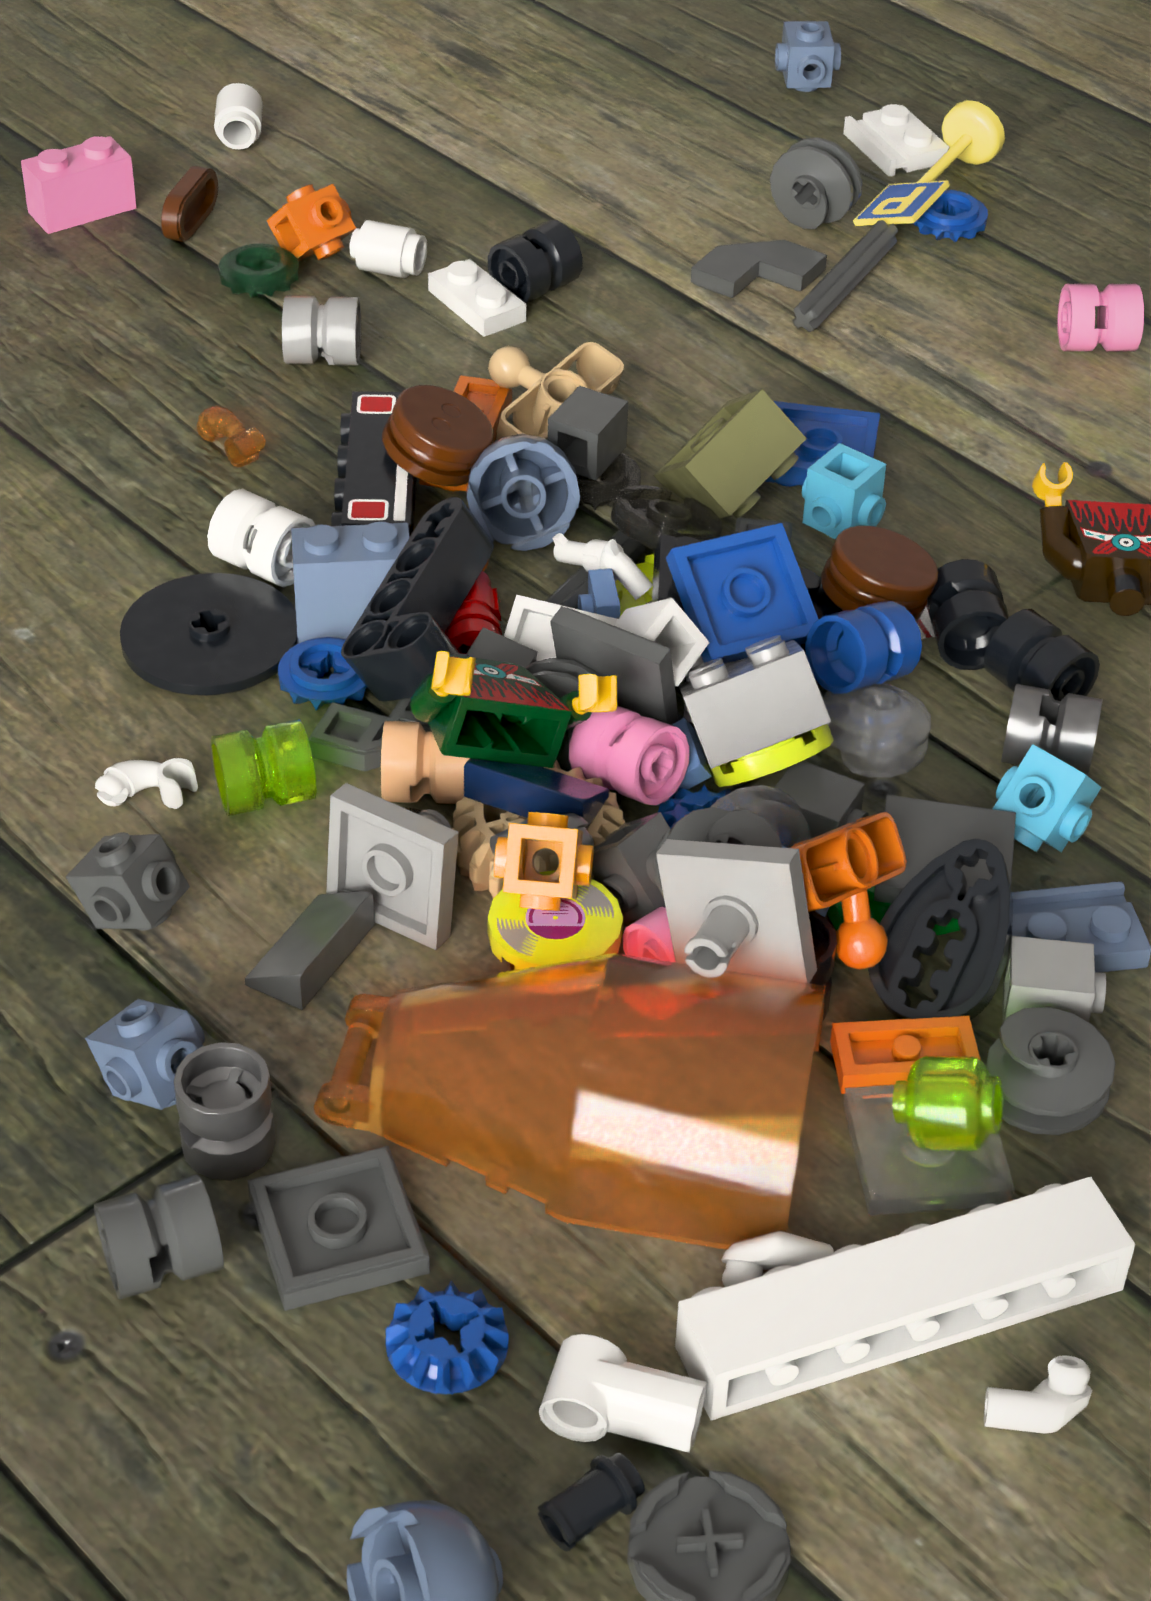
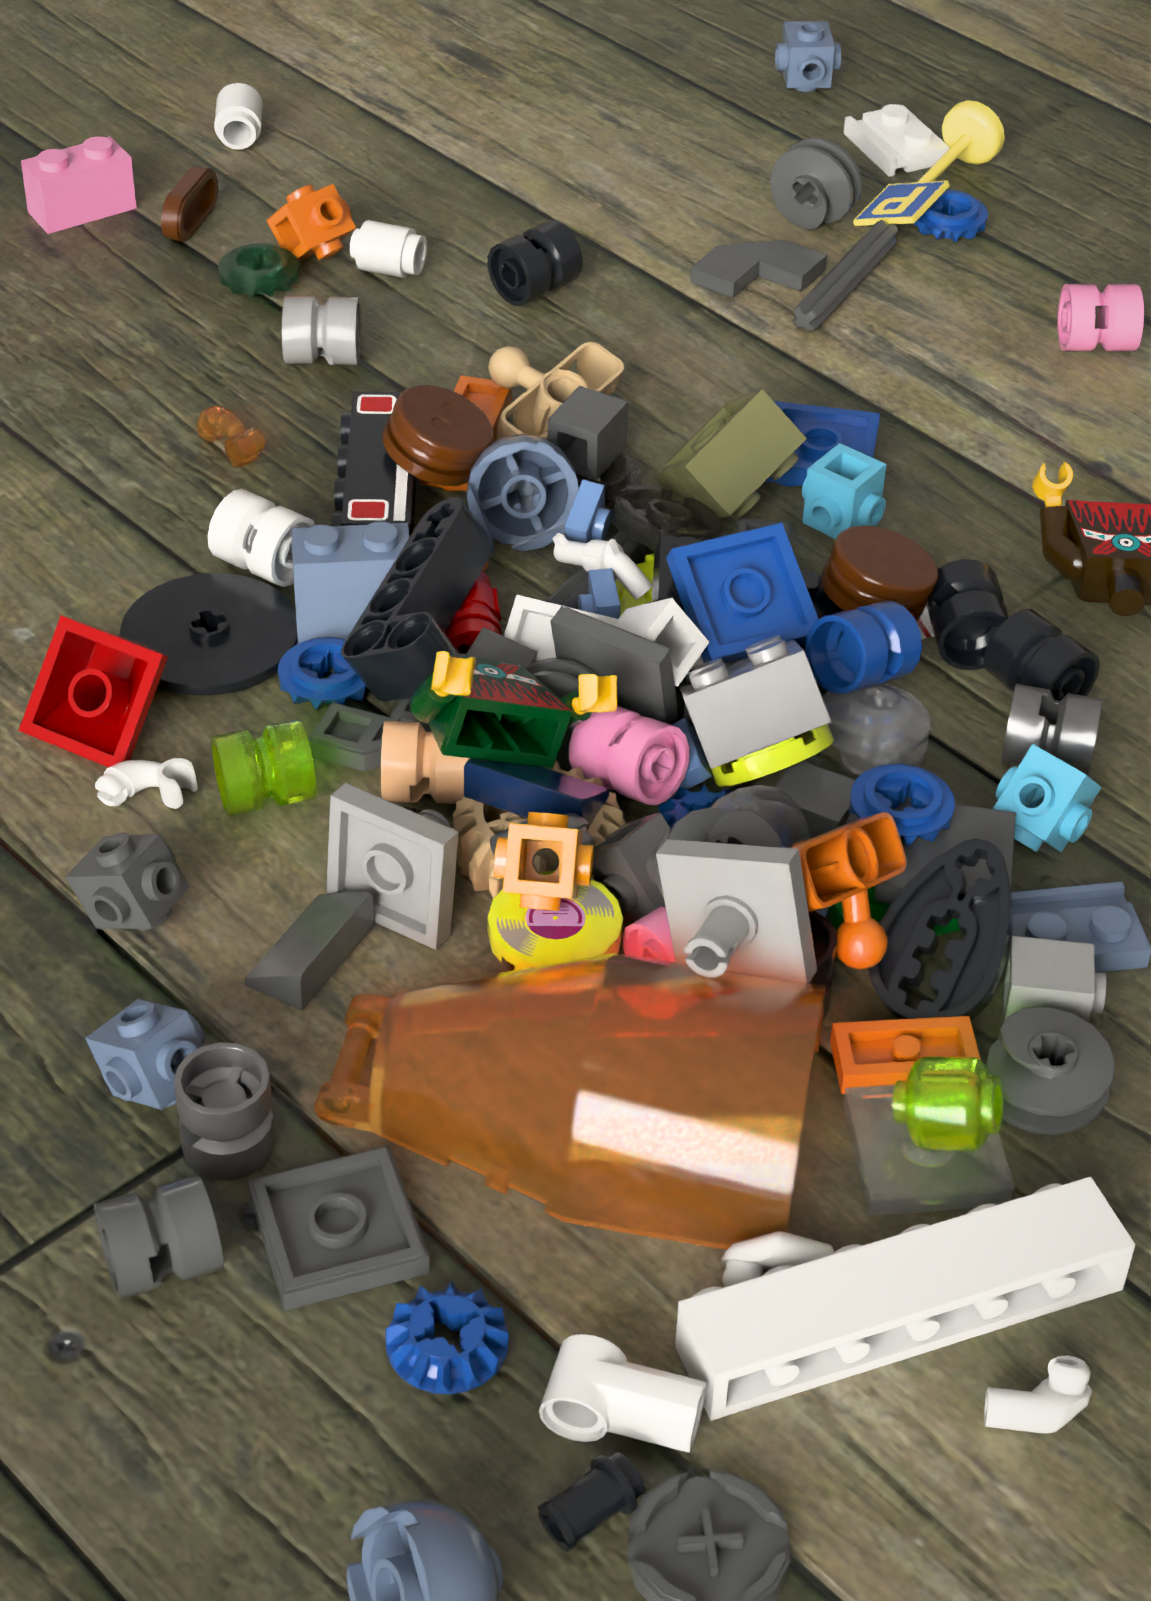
(93, 692): none -> red slope
(477, 297): white plate -> none
(588, 514): none -> medium blue plate
(892, 784): none -> blue gear

